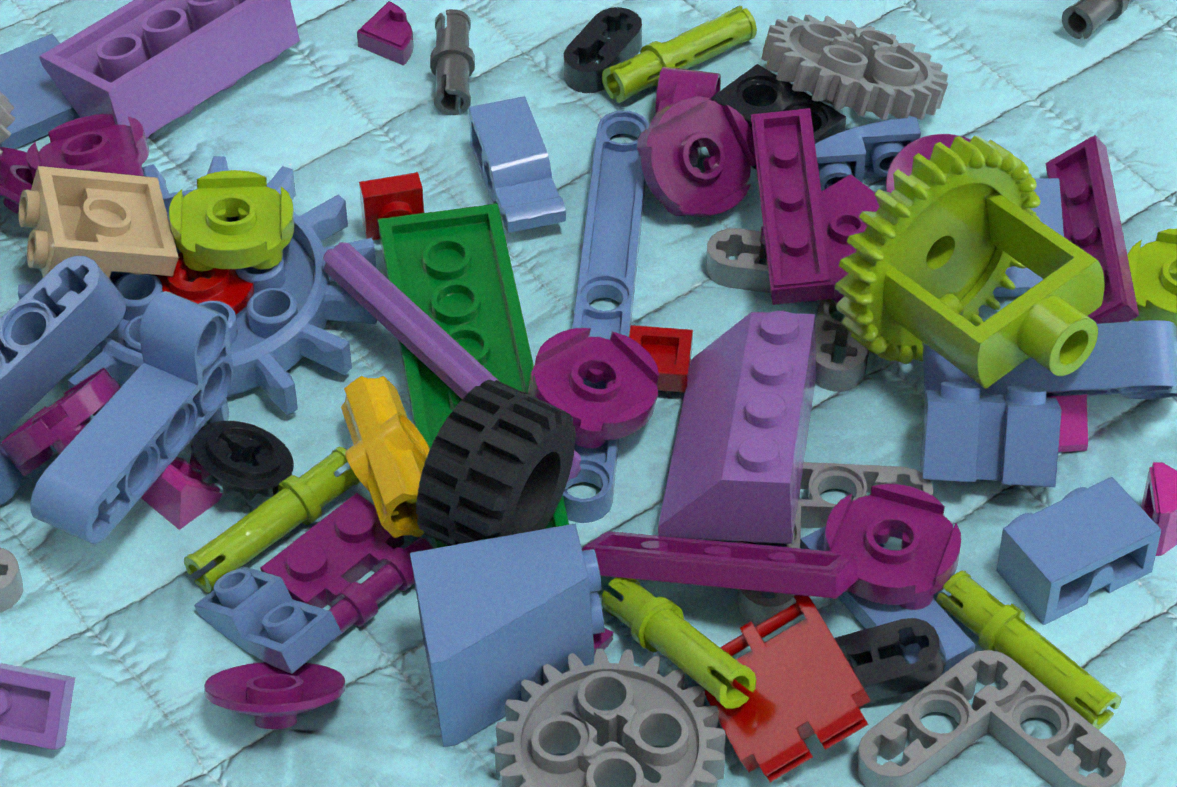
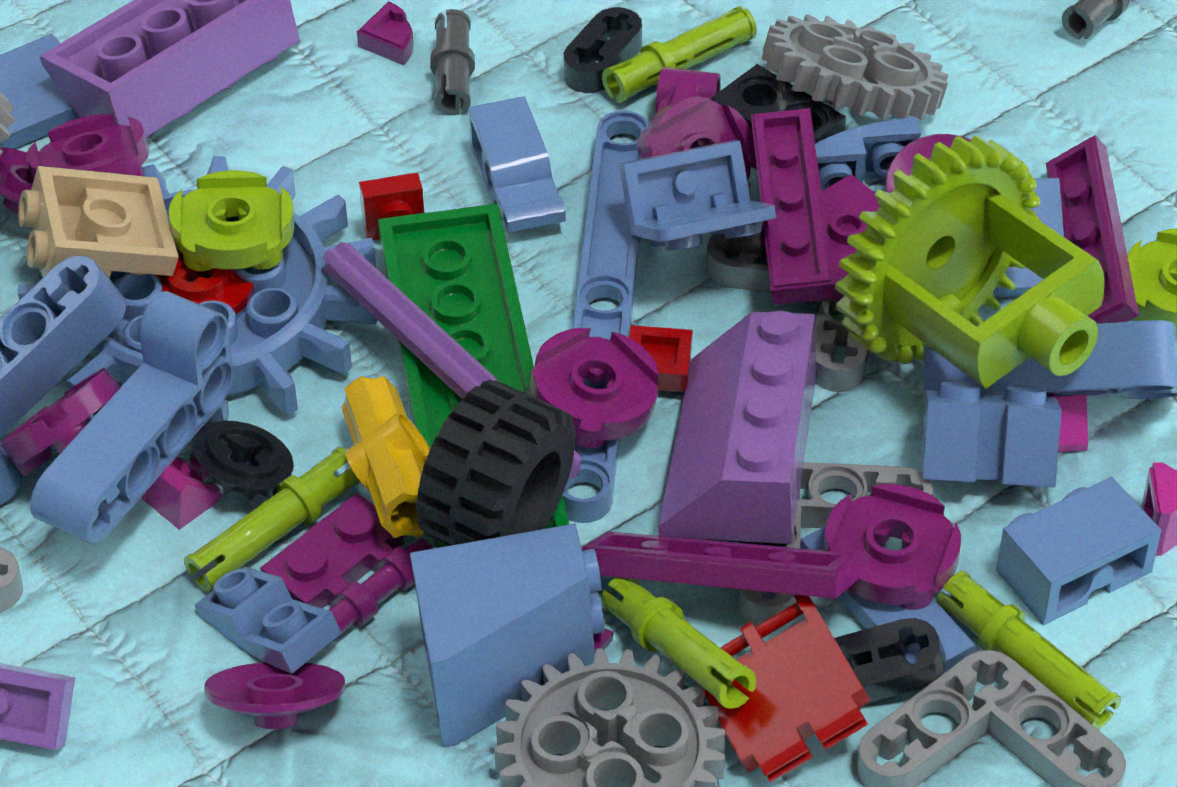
(691, 194): none -> medium blue bracket

